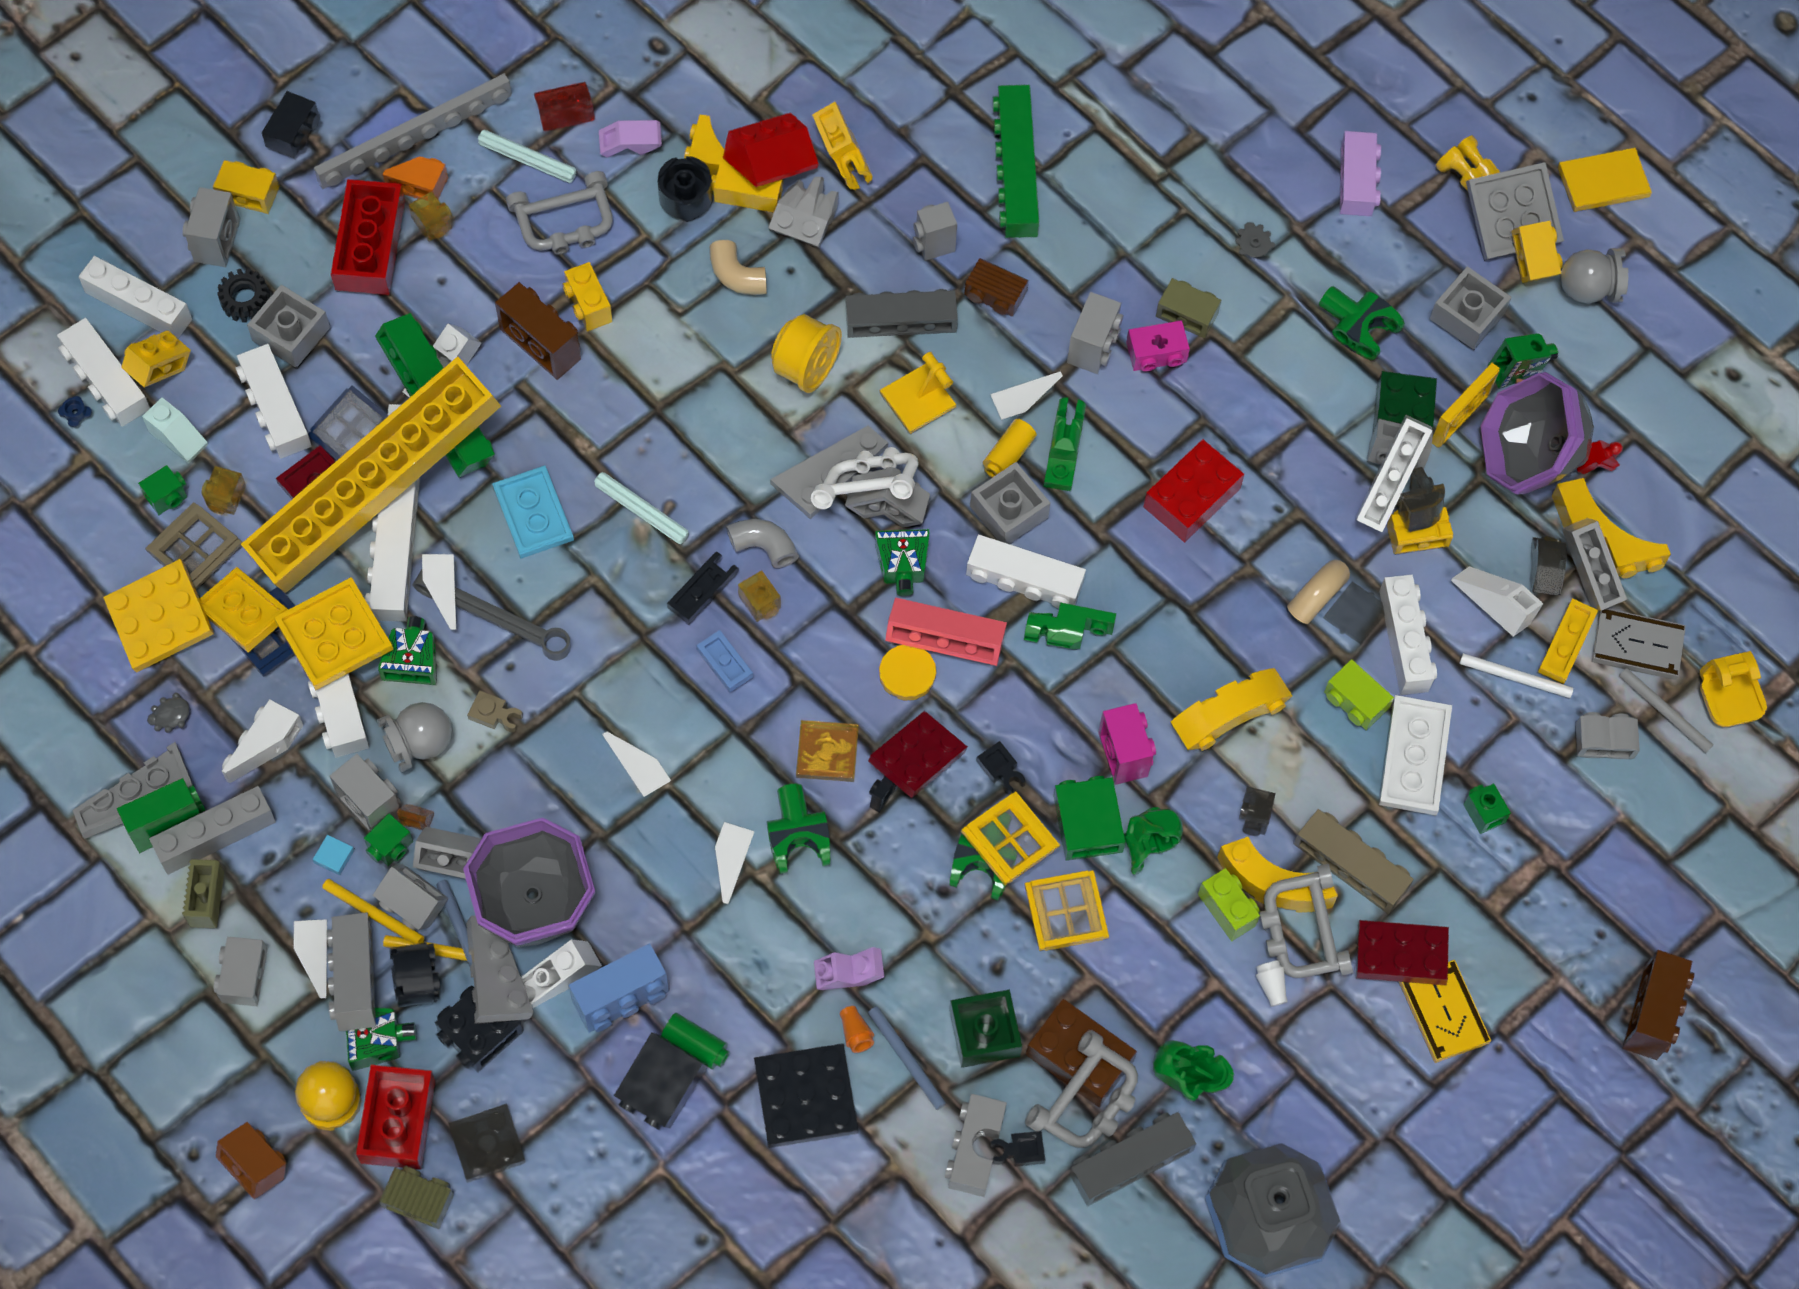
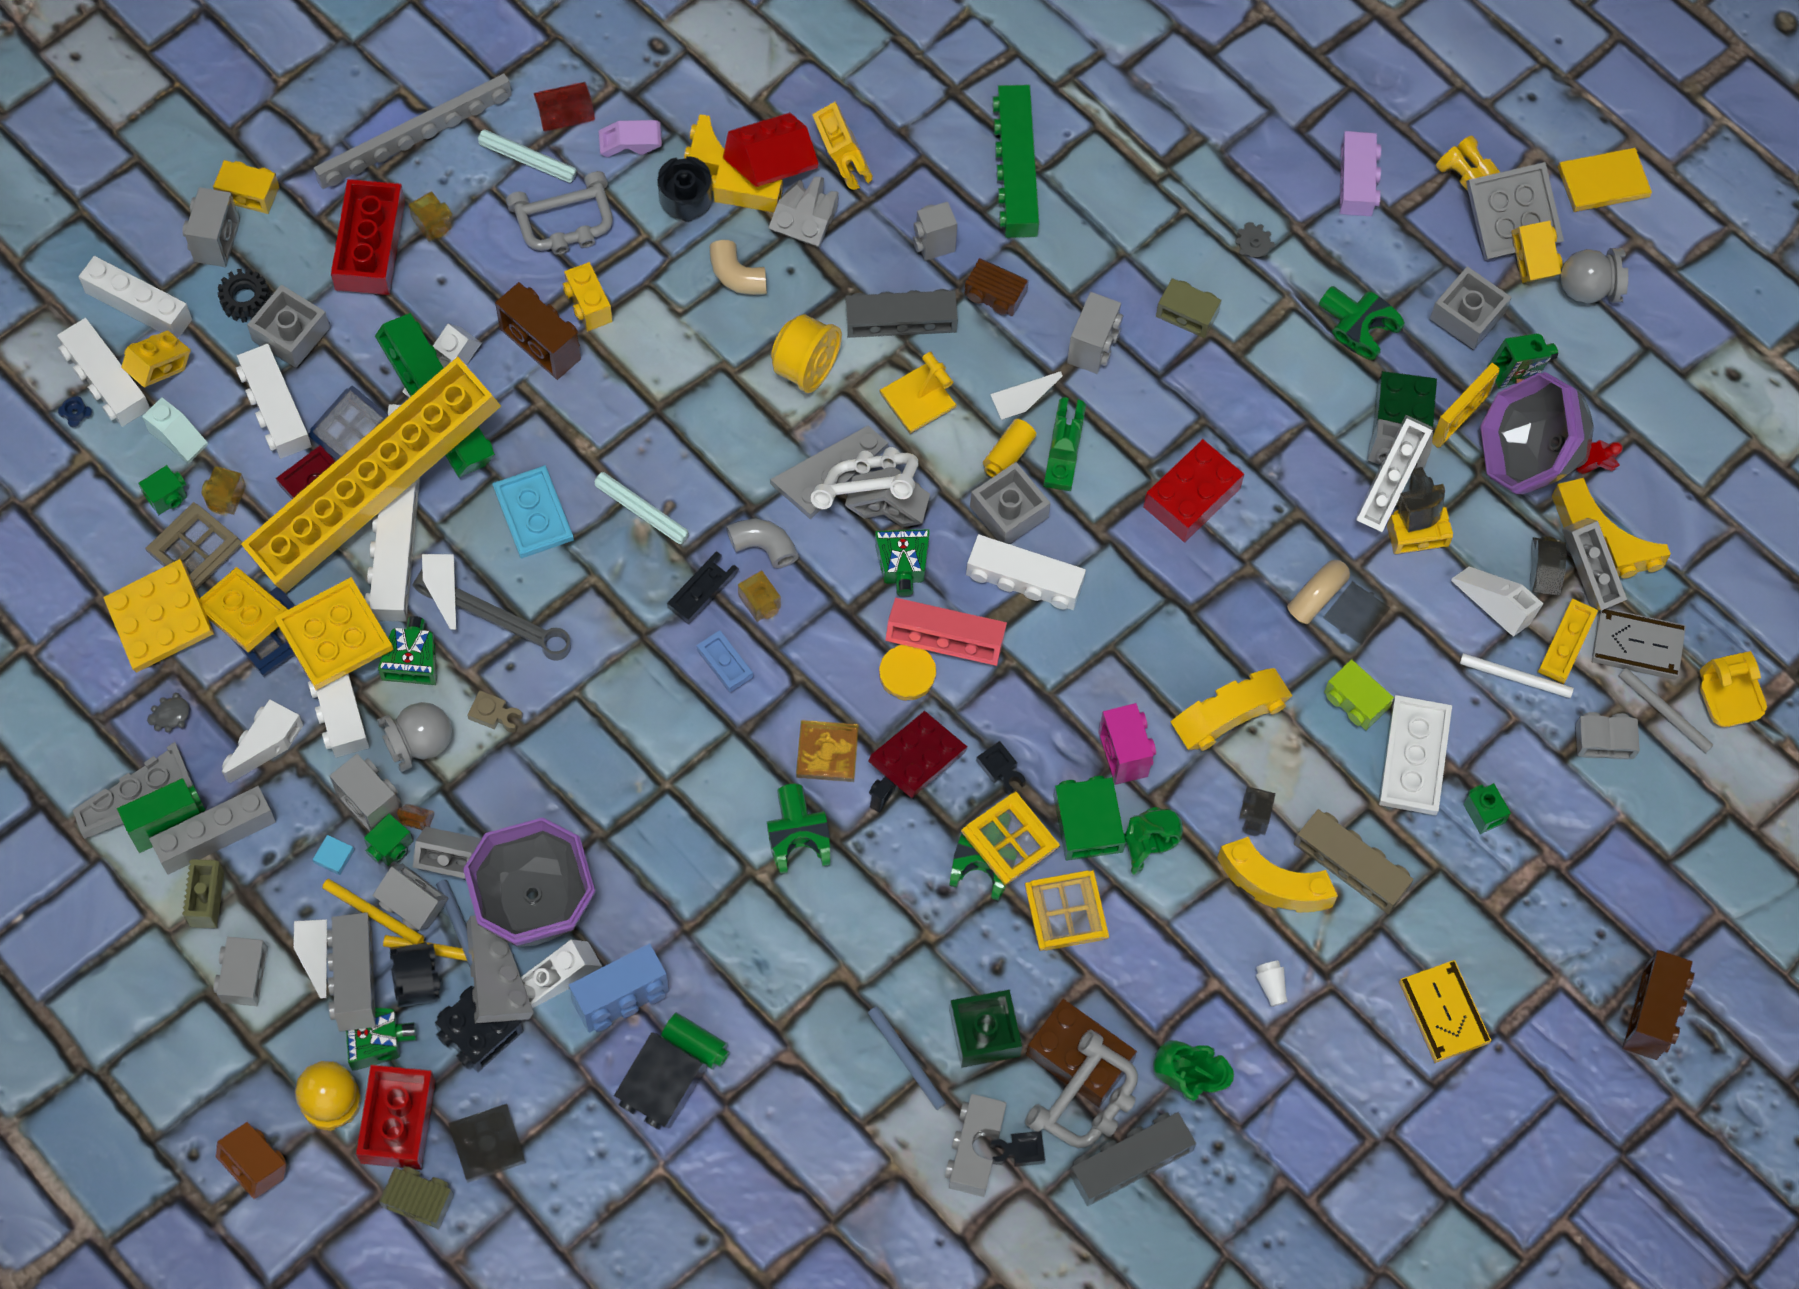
(291, 124): black brick -> none
(418, 176): orange slope -> none
(641, 767): white sticker -> none
(730, 855): white sticker -> none
(806, 1095): black plate -> none
(848, 971): lavender slope -> none
(856, 1031): orange cone -> none
(1069, 625): green plate -> none
(1157, 346): dark pink brick -> none
(1229, 904): lime brick -> none
(1266, 1234): dark grey rock -> none
(1277, 947): light grey bar -> none
(1402, 952): dark red plate -> none
(1406, 634): white brick -> none

